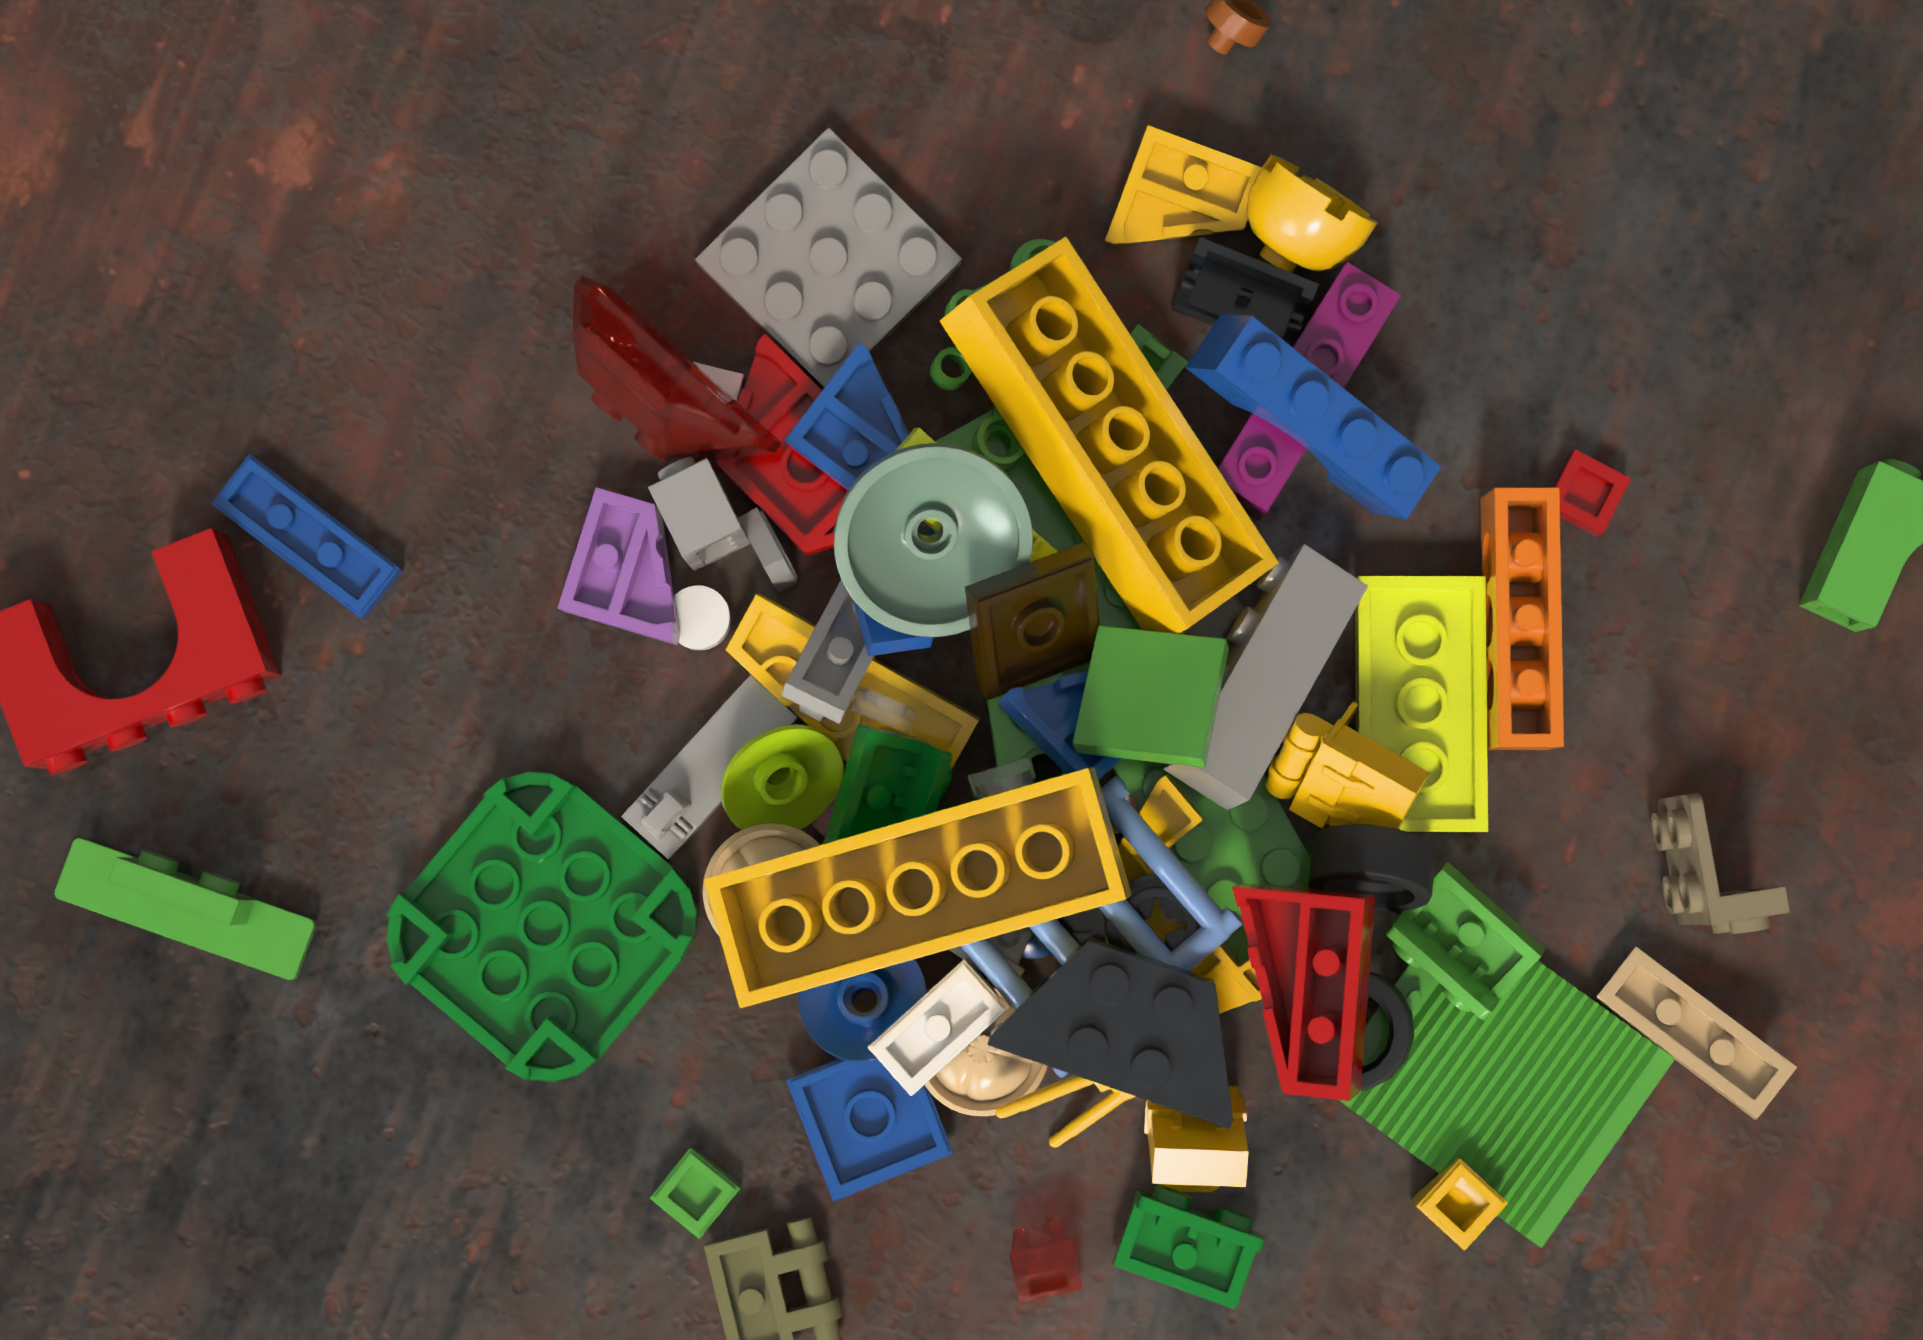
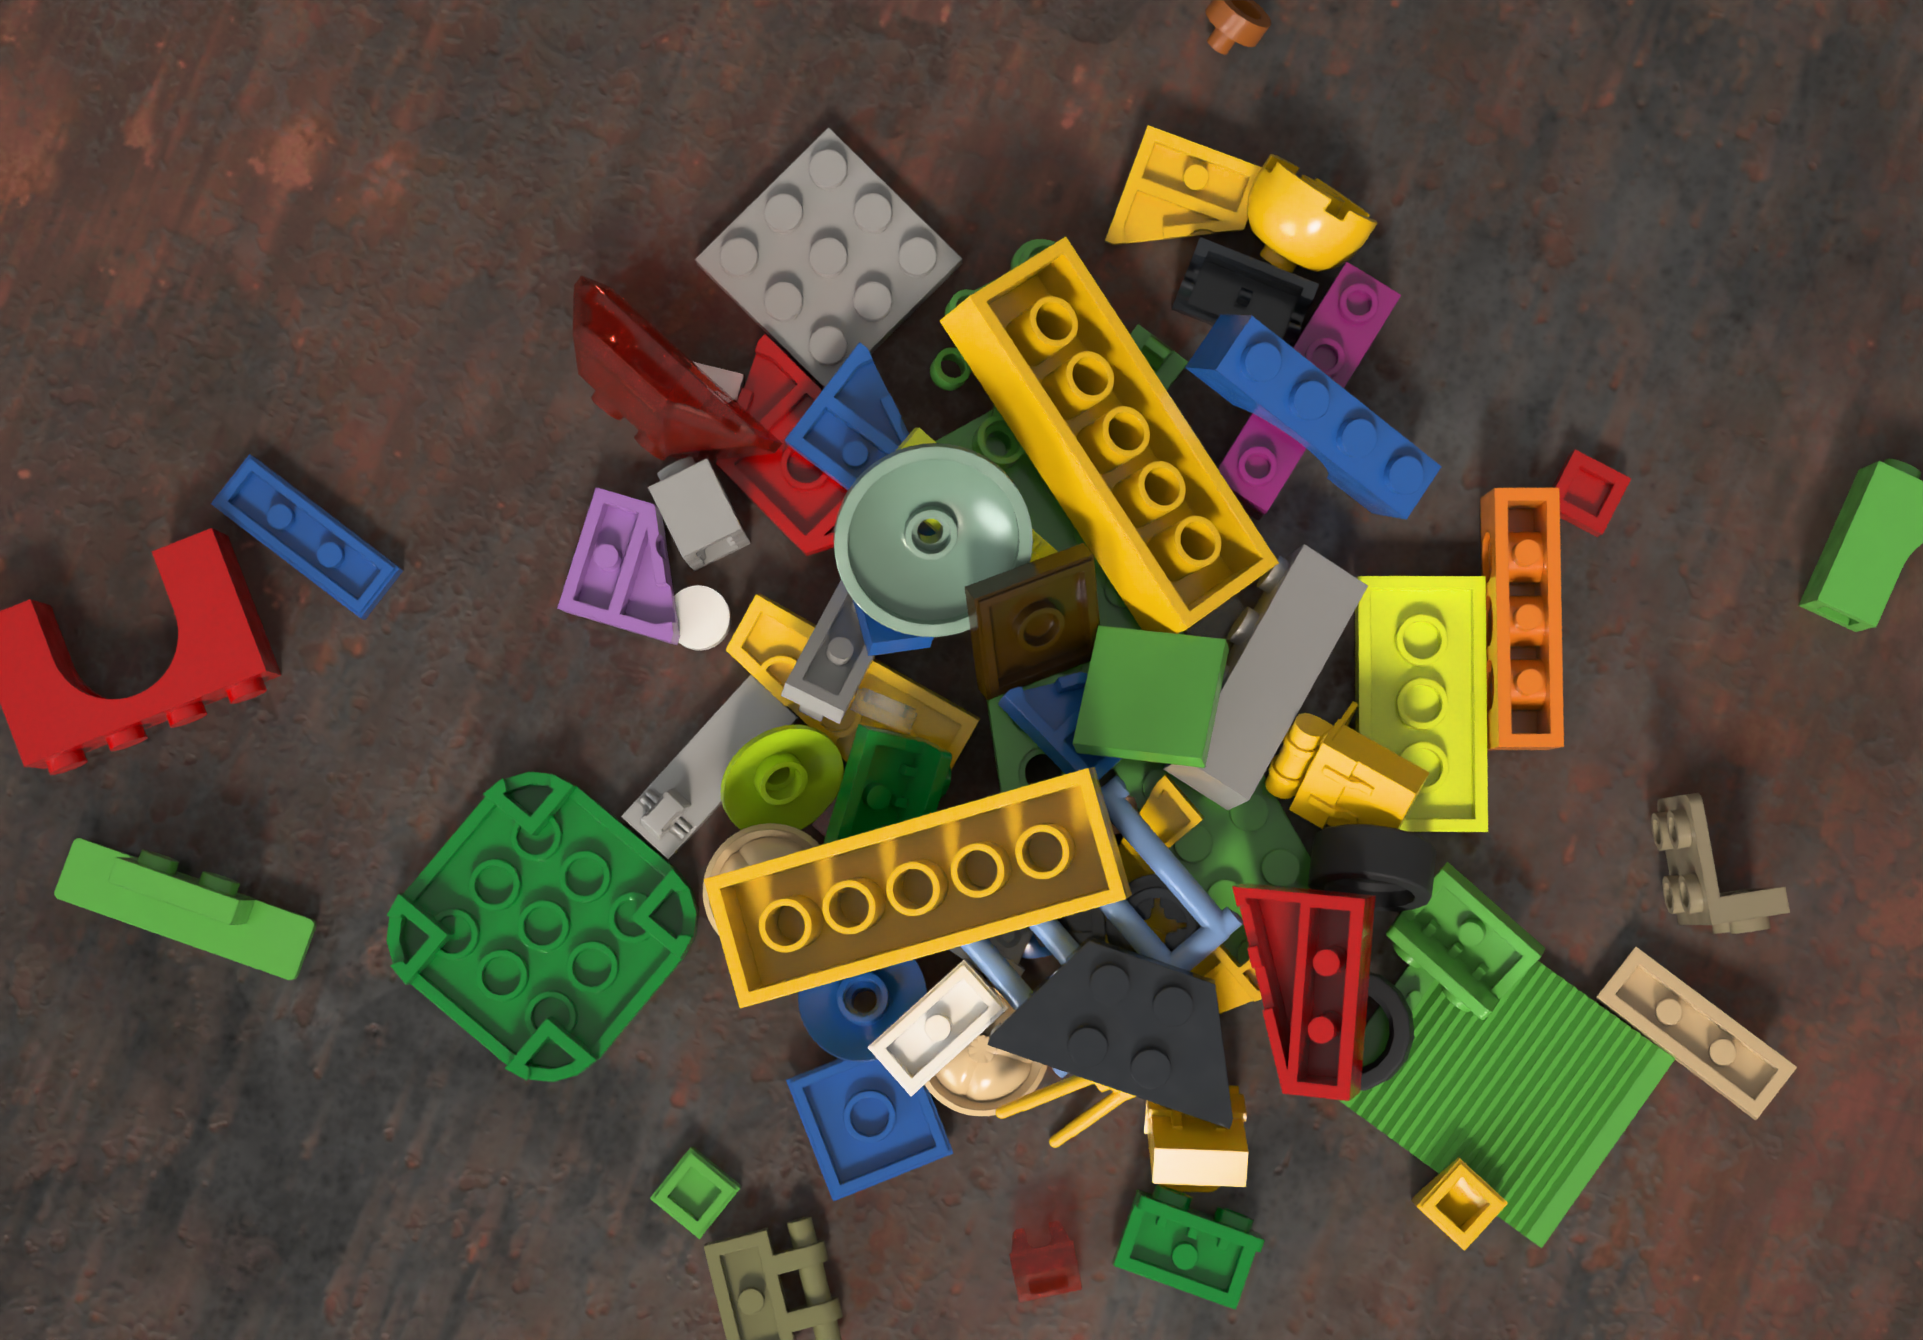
(768, 549): light grey tile -> none
(1002, 778): clear tile -> none

